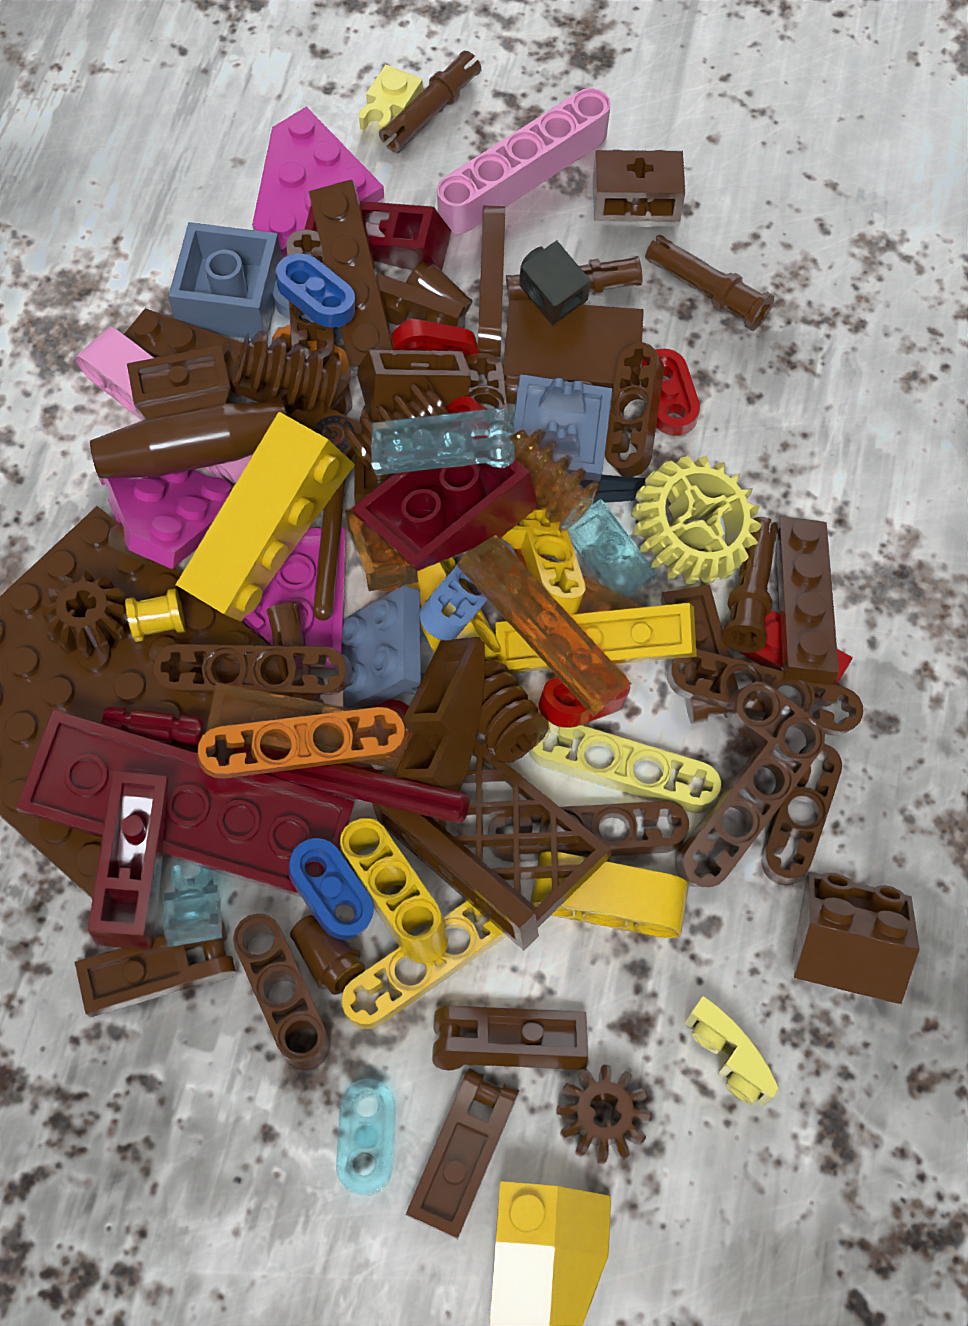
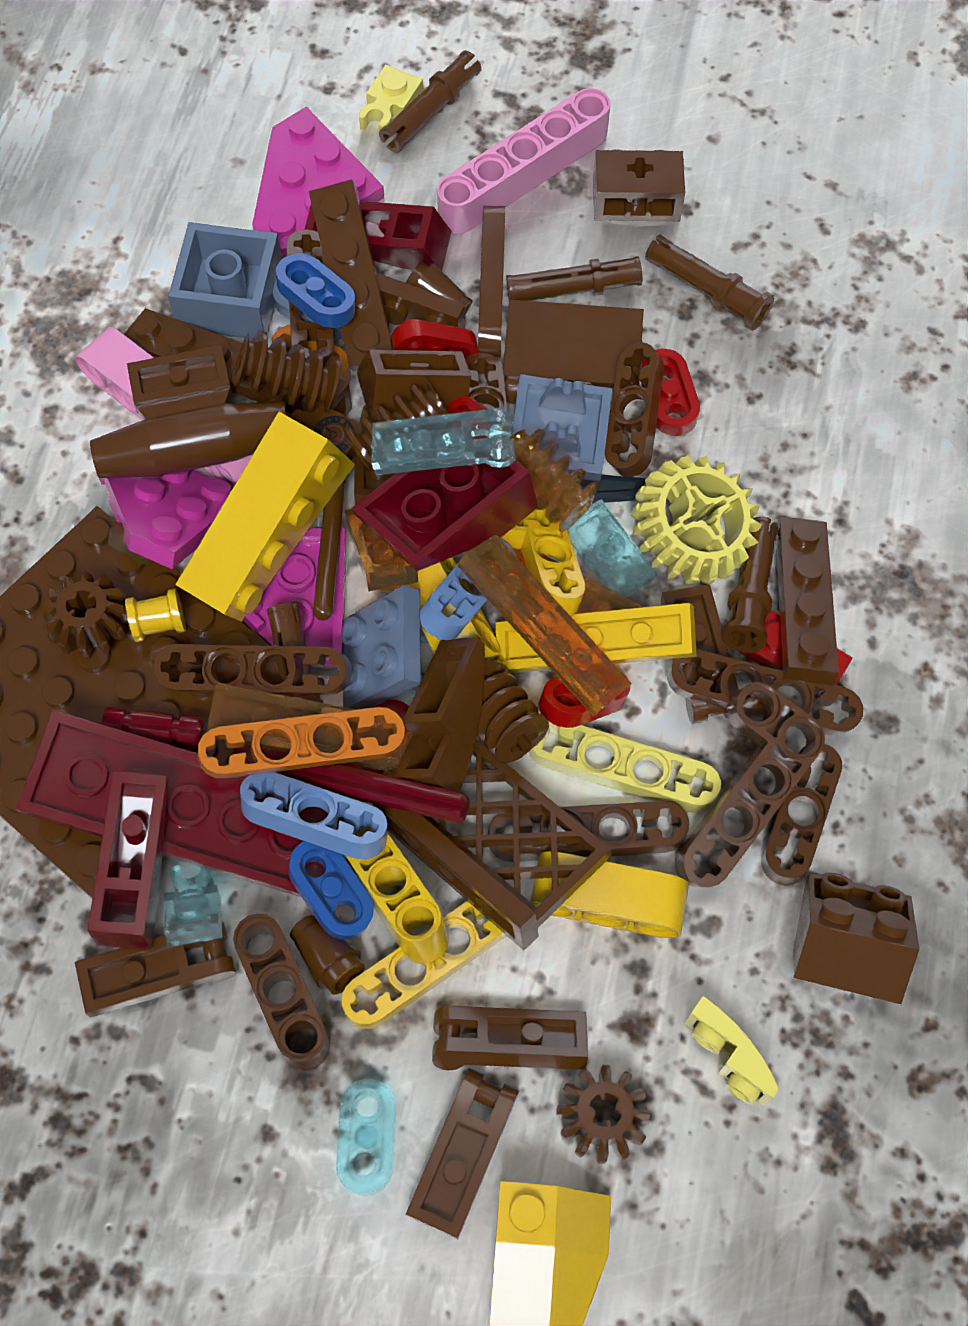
(324, 833): none -> medium blue beam
(554, 281): pearl dark grey brick -> none

